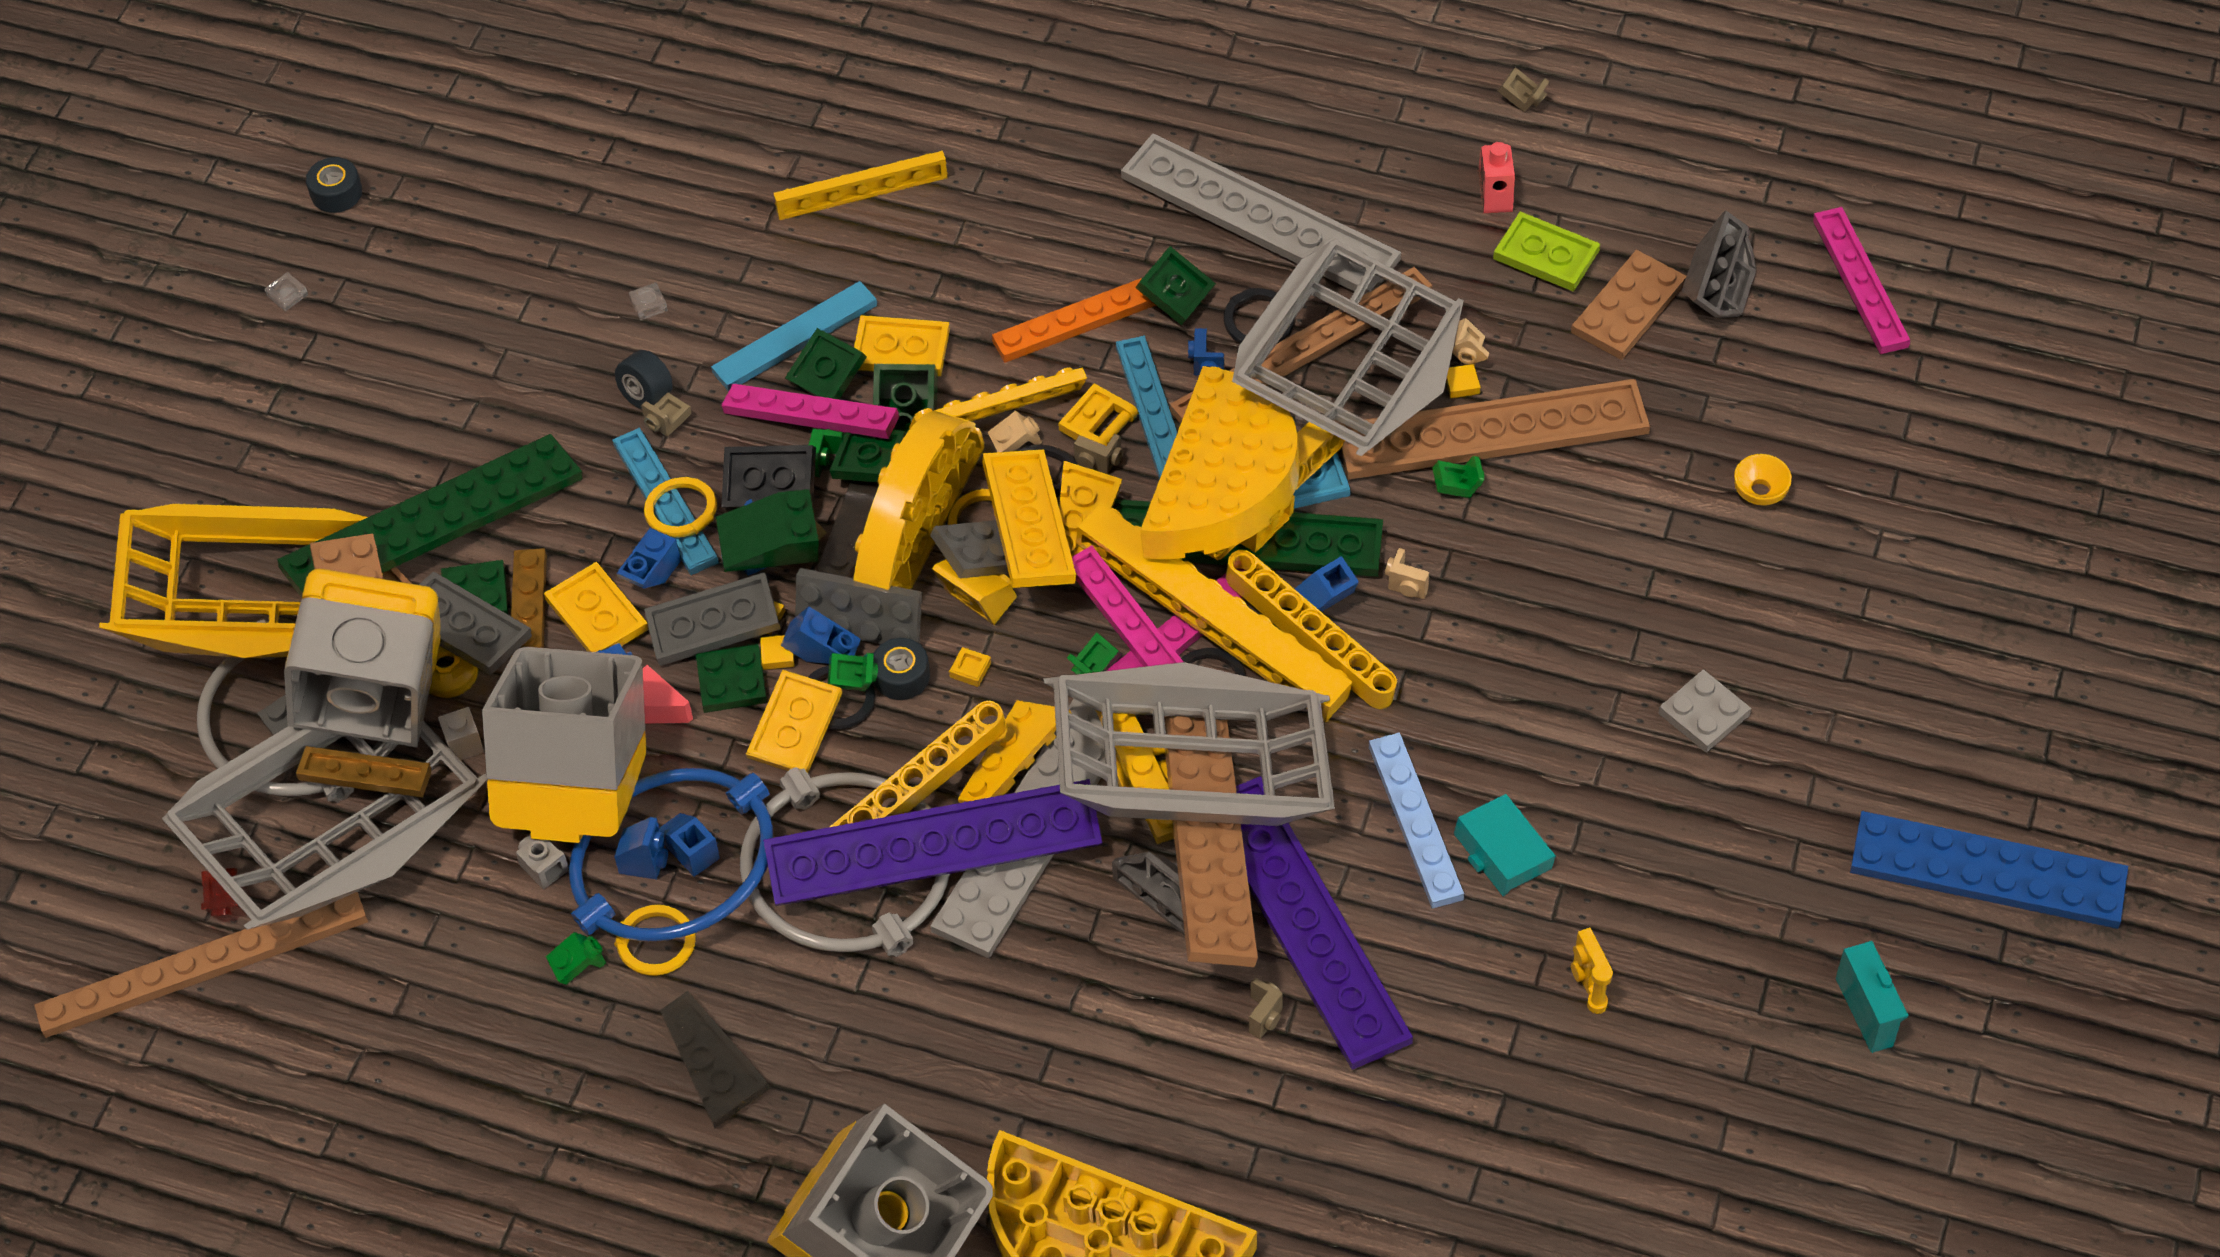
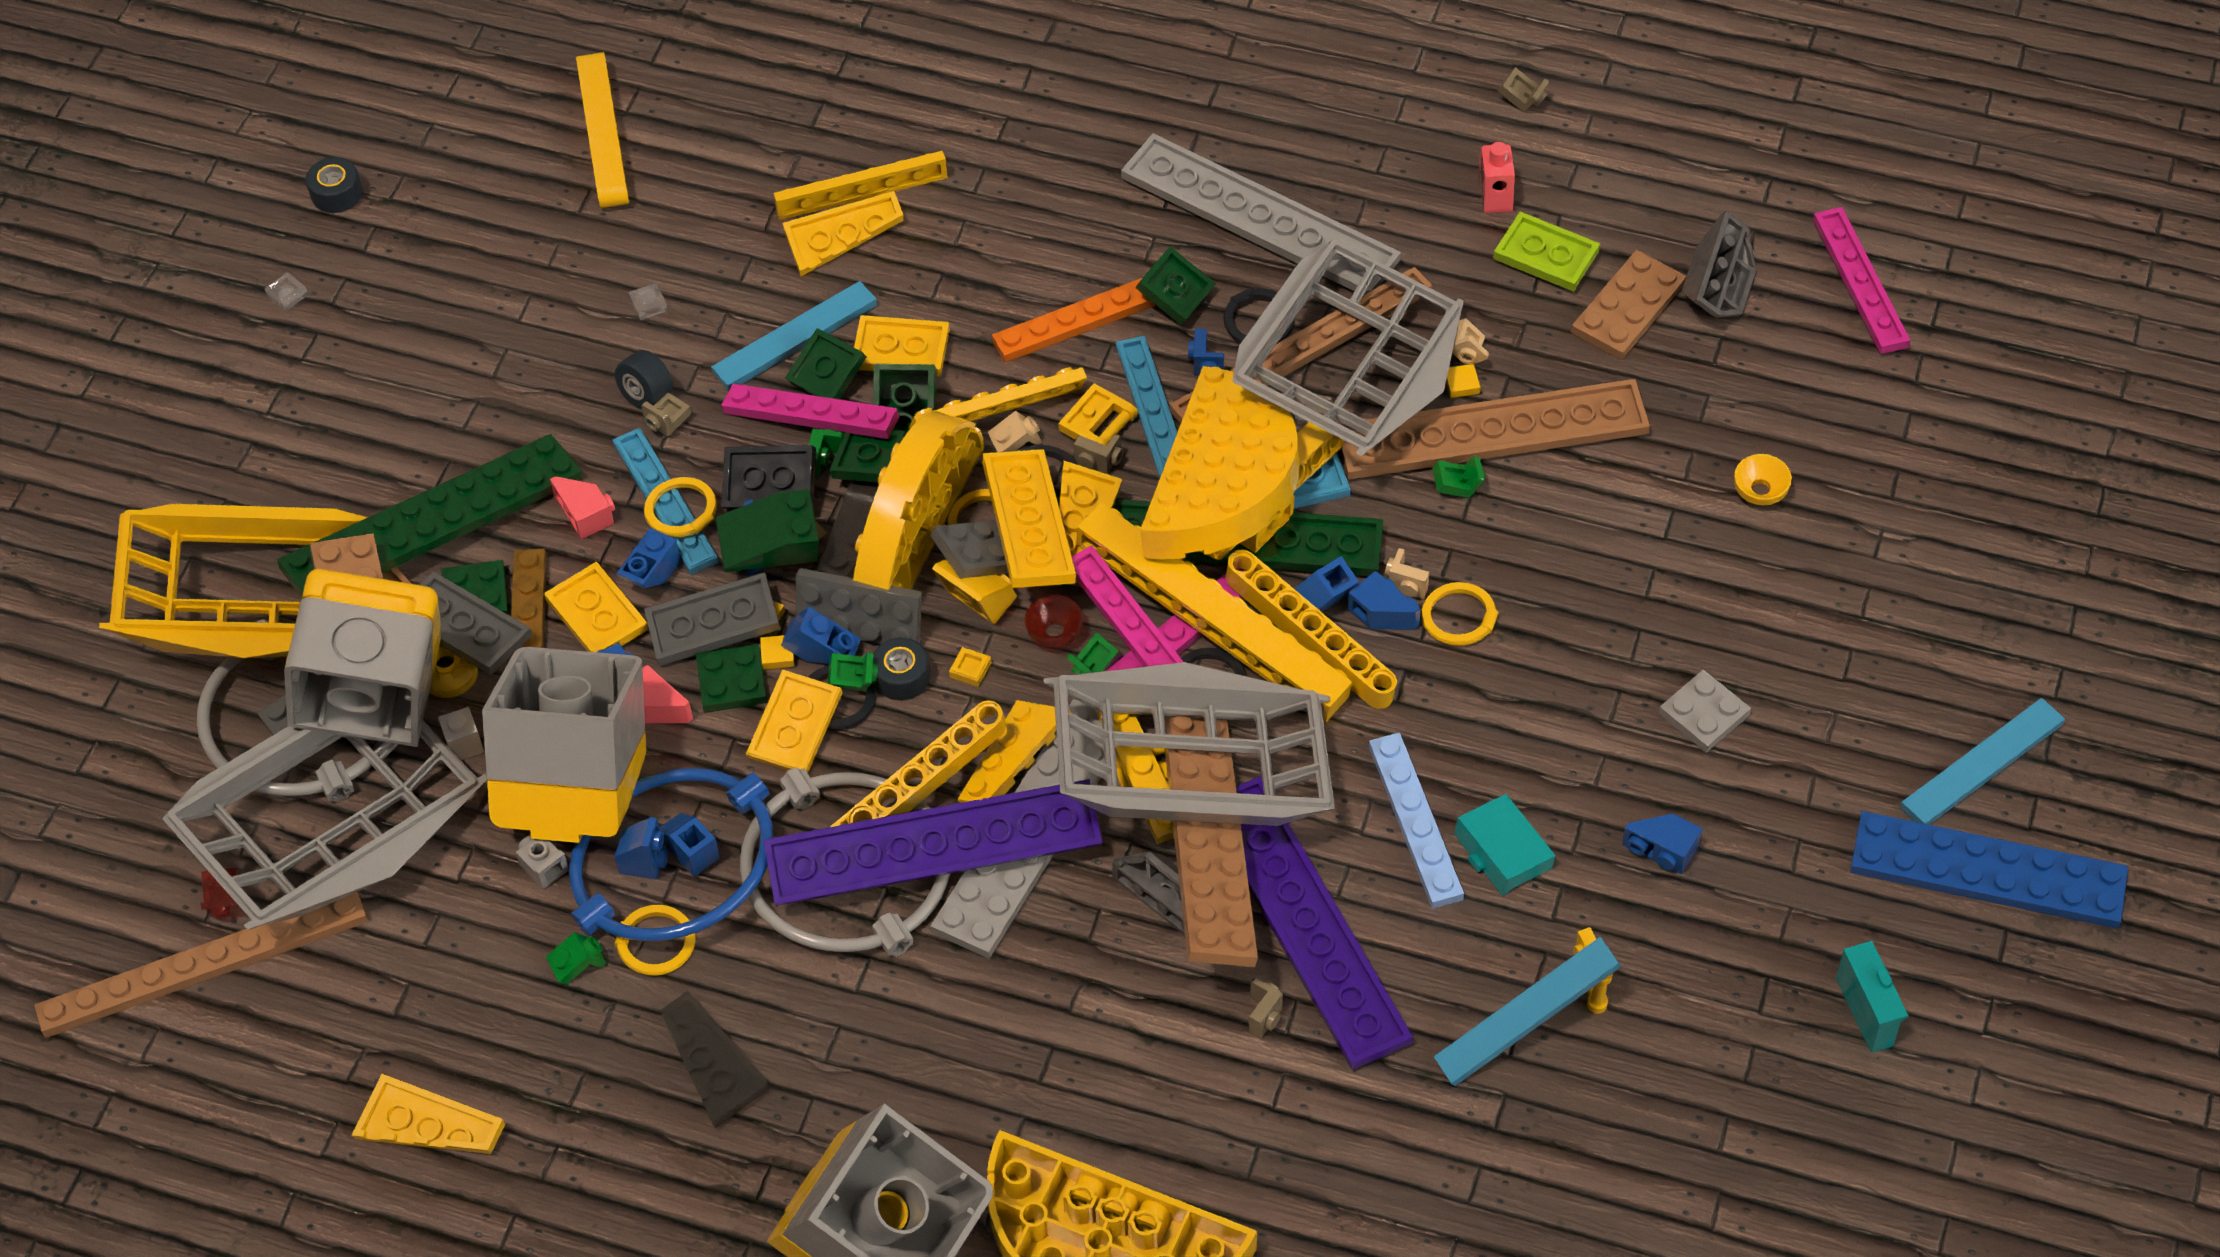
(364, 771): pearl gold plate -> none
(421, 1118): none -> yellow wing
(583, 505): none -> coral slope
(602, 130): none -> yellow beam
(835, 231): none -> yellow wing
(1053, 611): none -> clear red piece
(1382, 605): none -> blue slope
(1460, 639): none -> yellow piece
(1527, 1011): none -> dark azure tile
(1664, 839): none -> blue slope
(1982, 763): none -> dark azure tile

